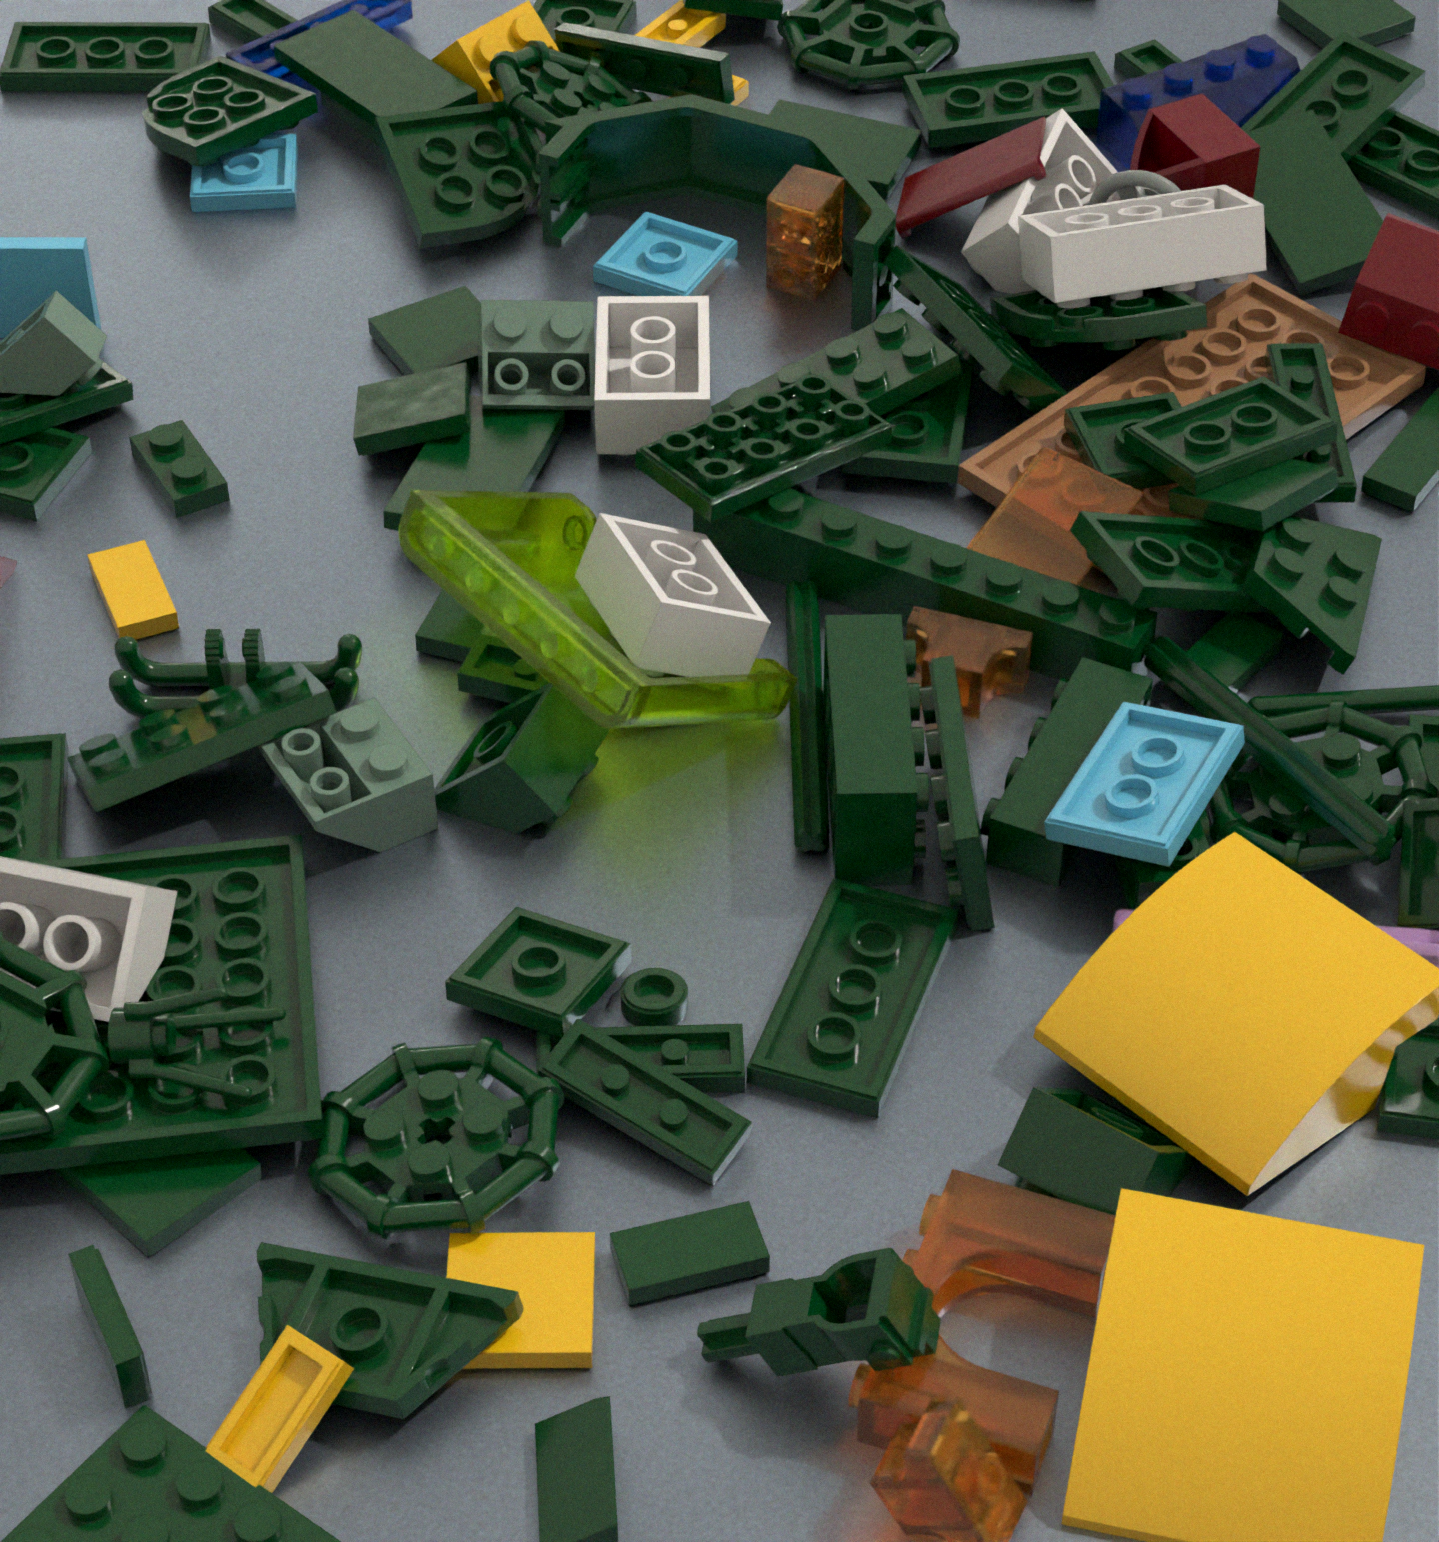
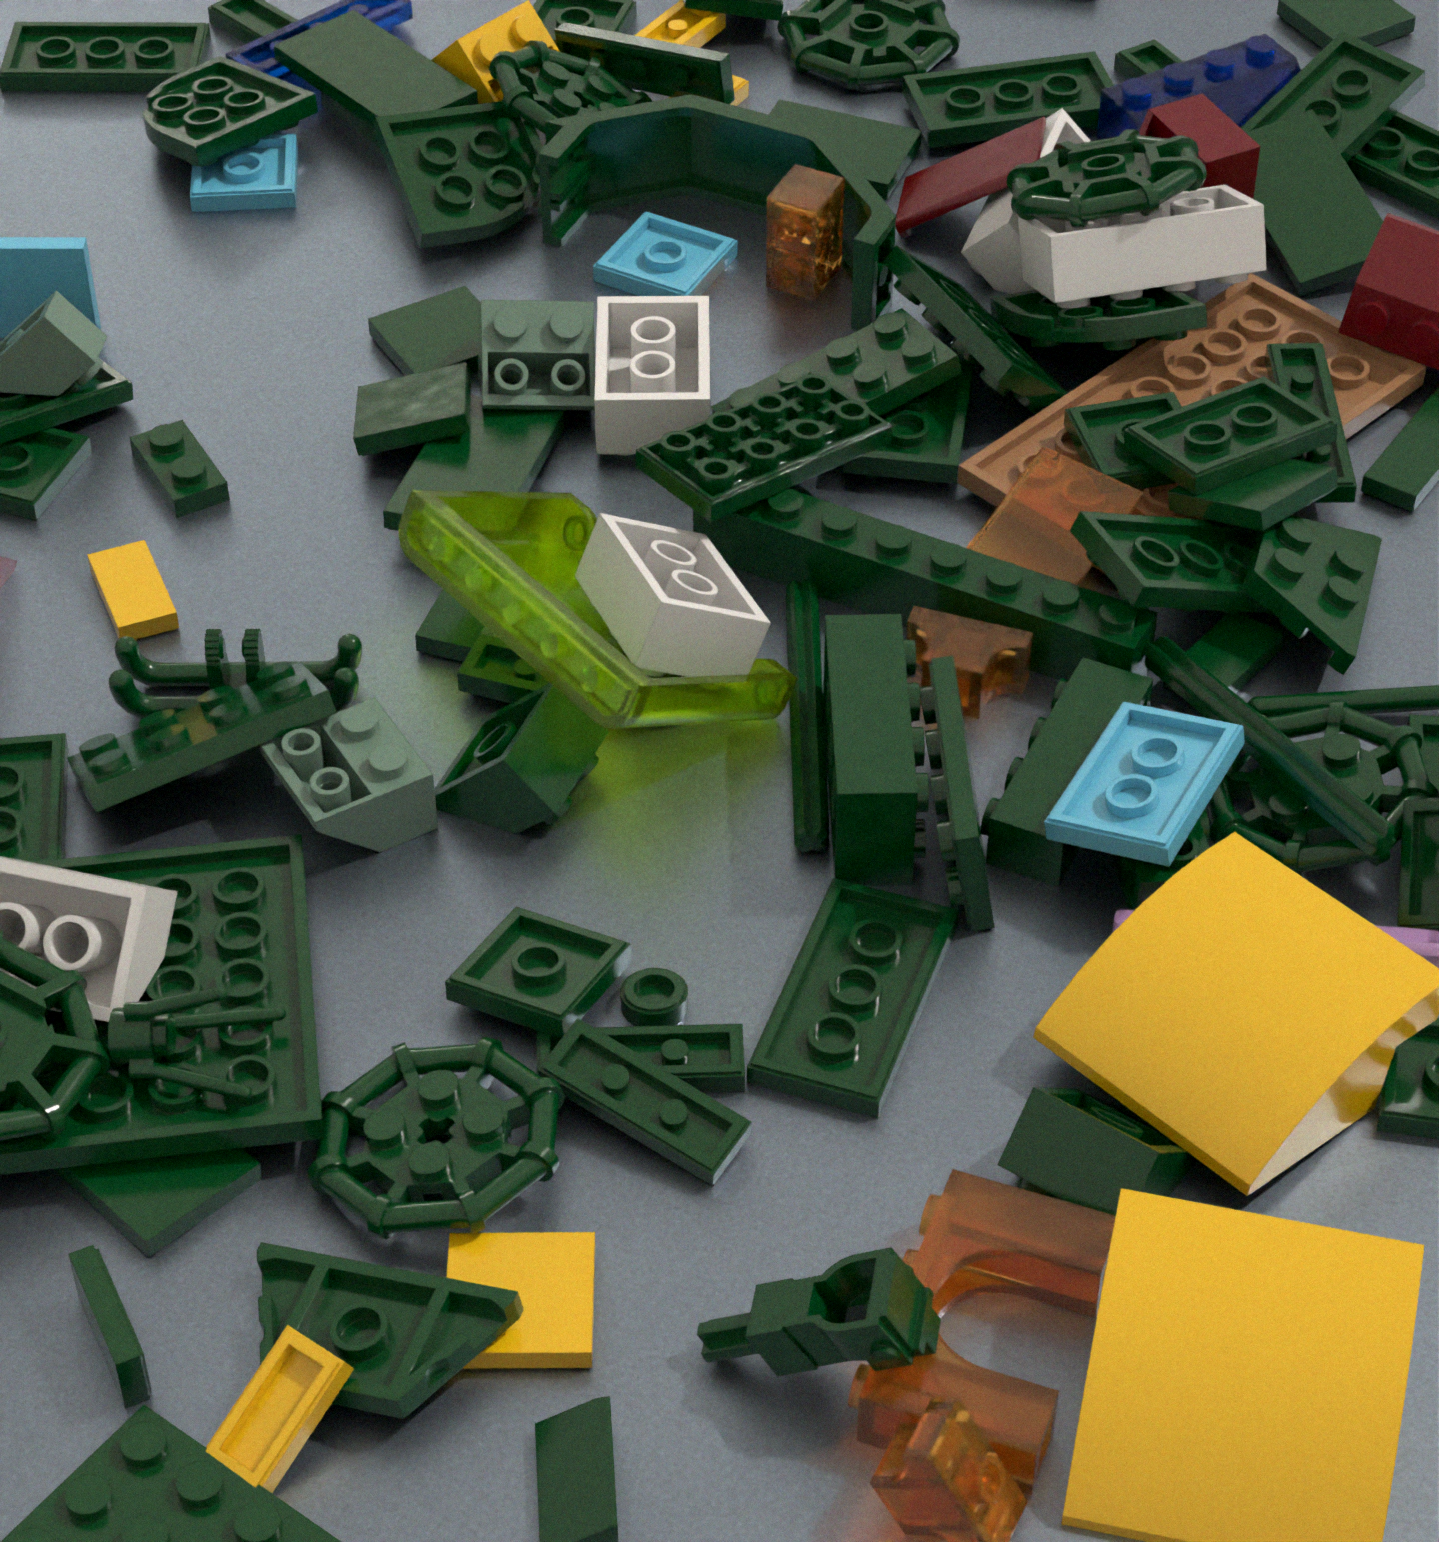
(689, 1252): dark green tile -> none
(1105, 178): none -> dark green plate

